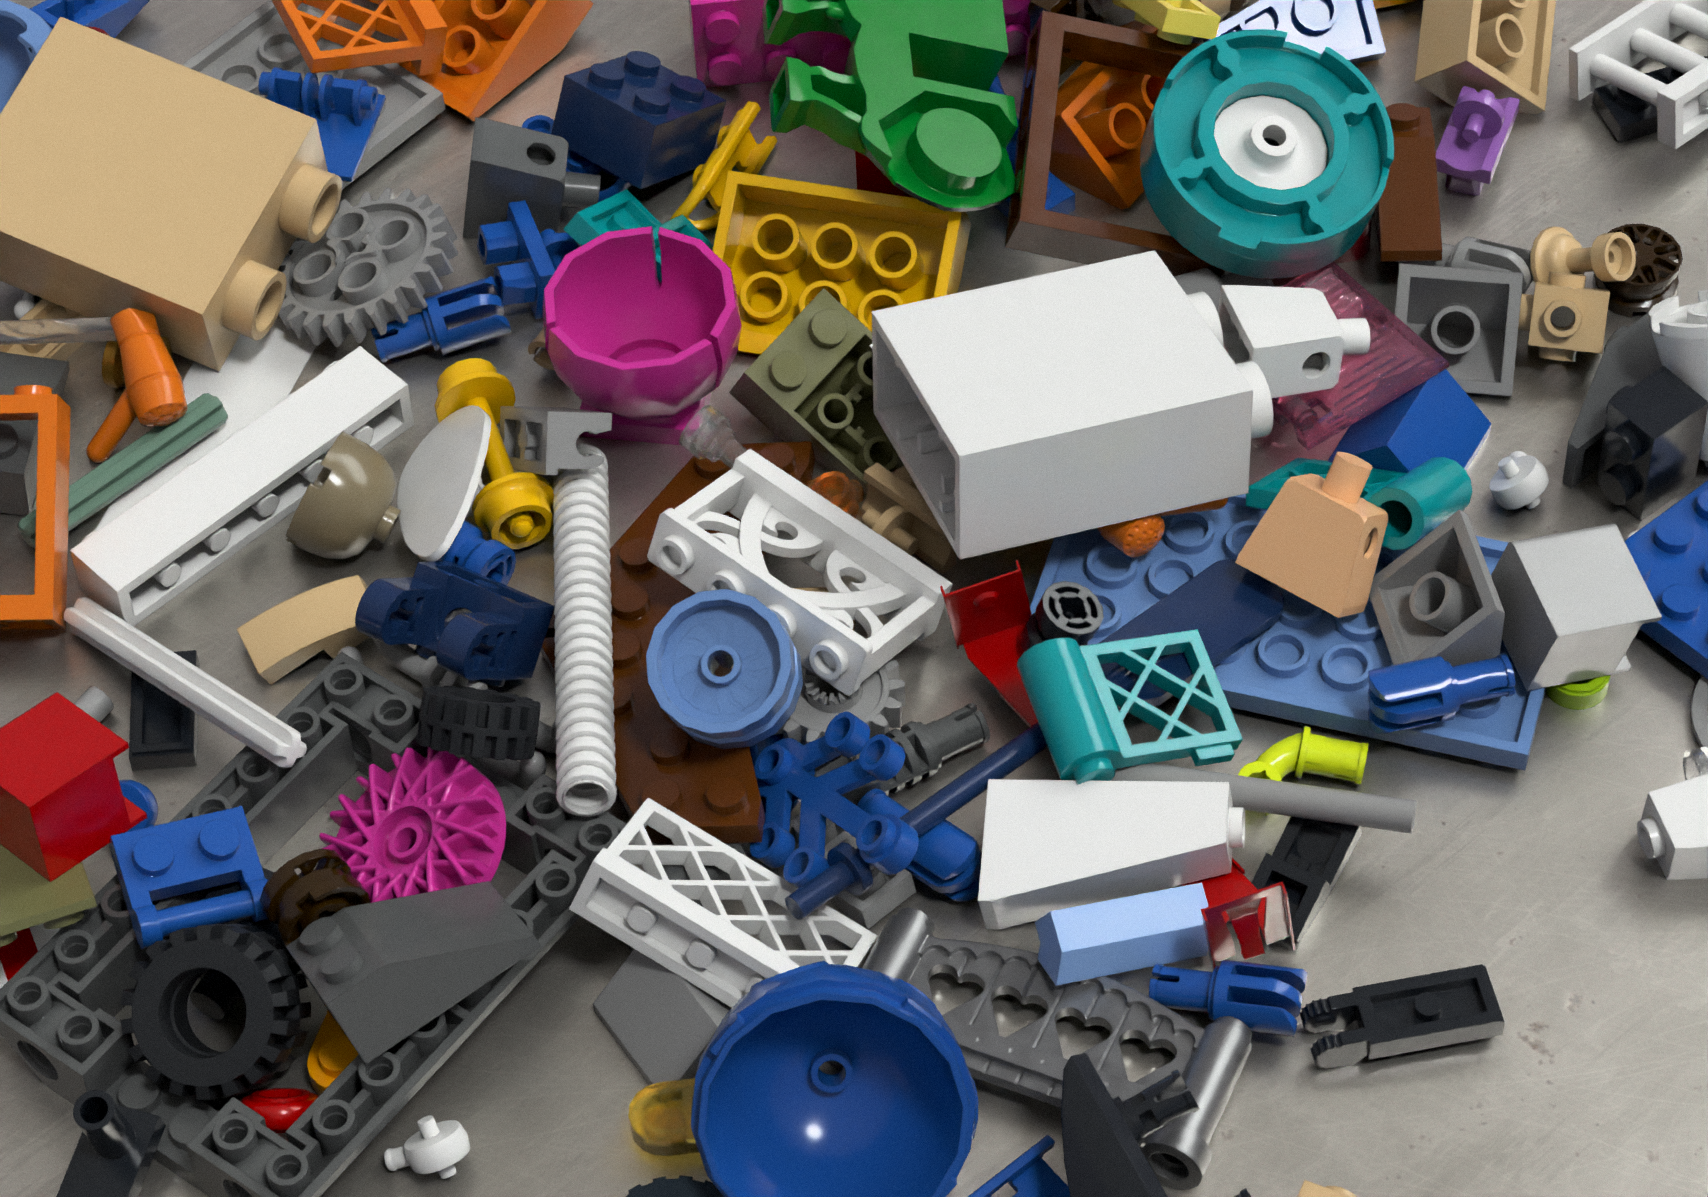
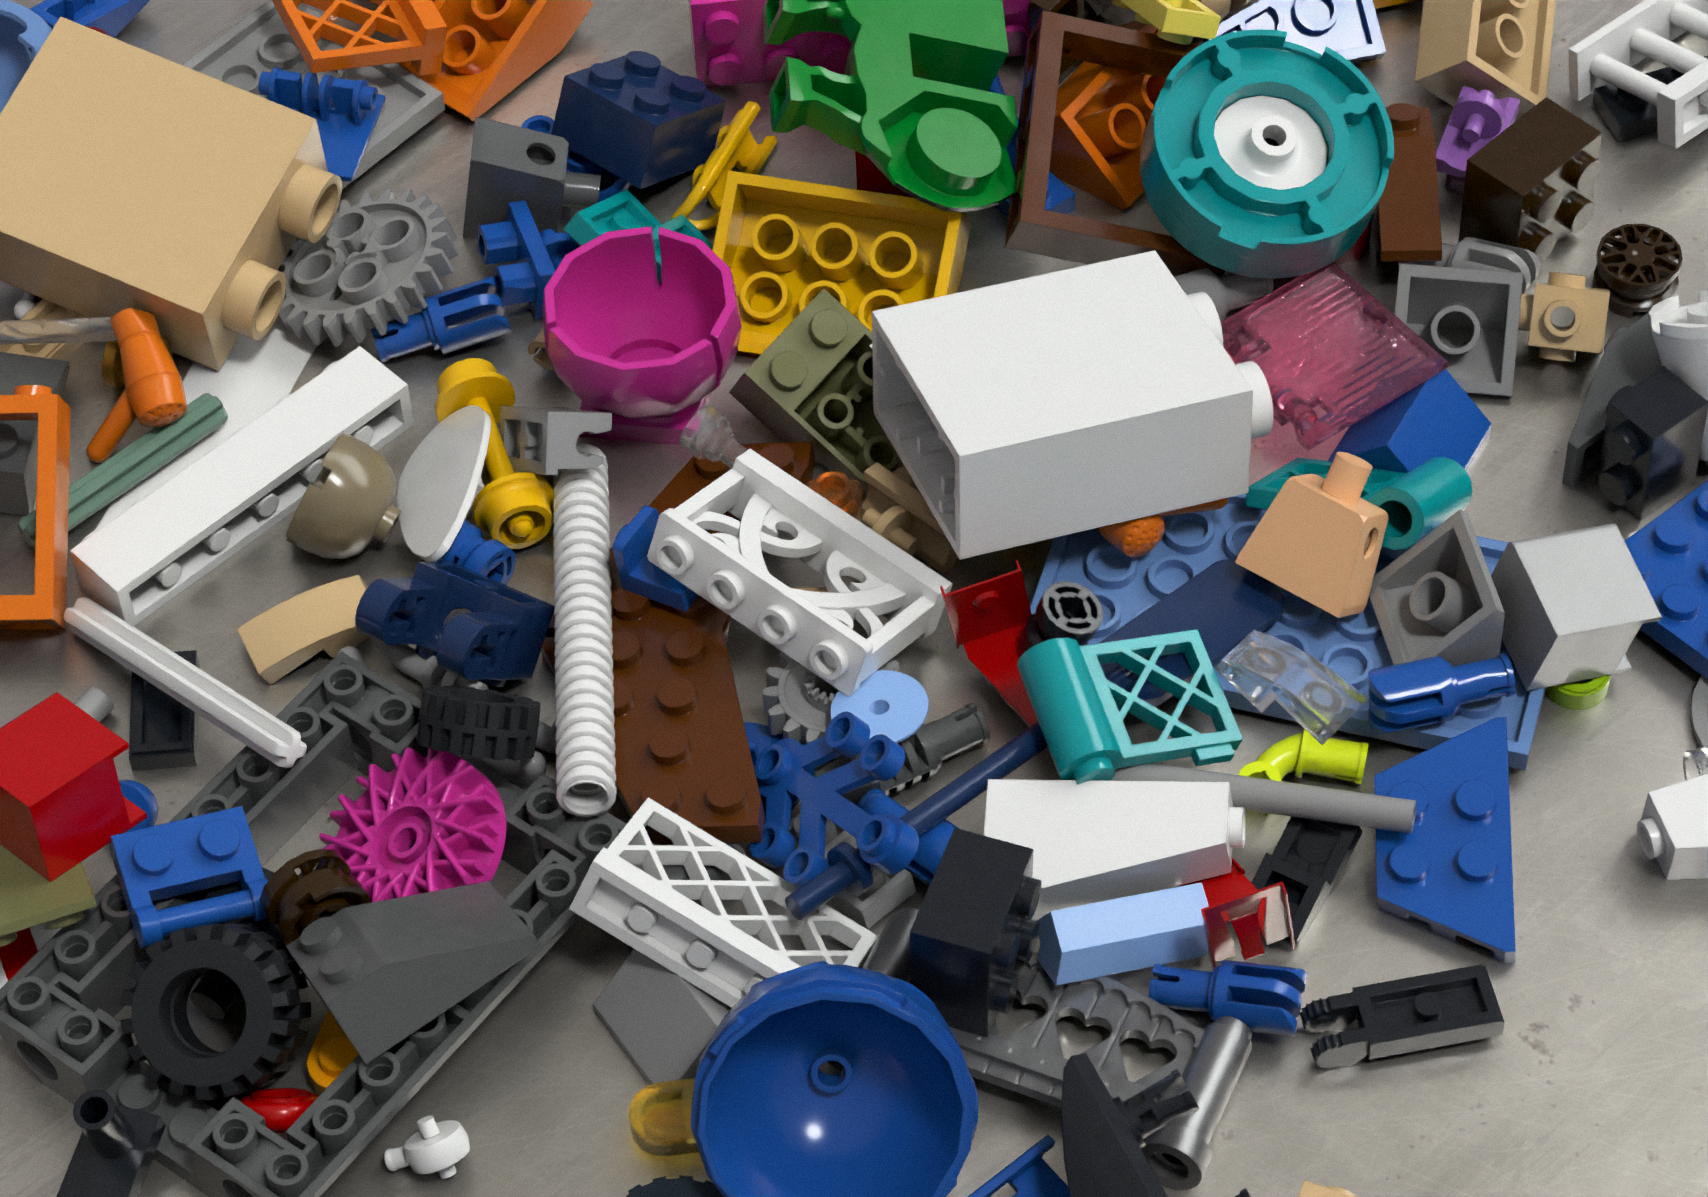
(641, 575): none -> blue bracket
(724, 631): medium blue wheel -> none
(888, 703): none -> light blue piece
(975, 930): none -> black brick
(1289, 336): white torso -> none
(1306, 688): none -> clear slope
(1459, 856): none -> blue wing
(1519, 481): white piece -> none
(1533, 181): none -> dark brown brick
(1557, 250): tan piece -> none

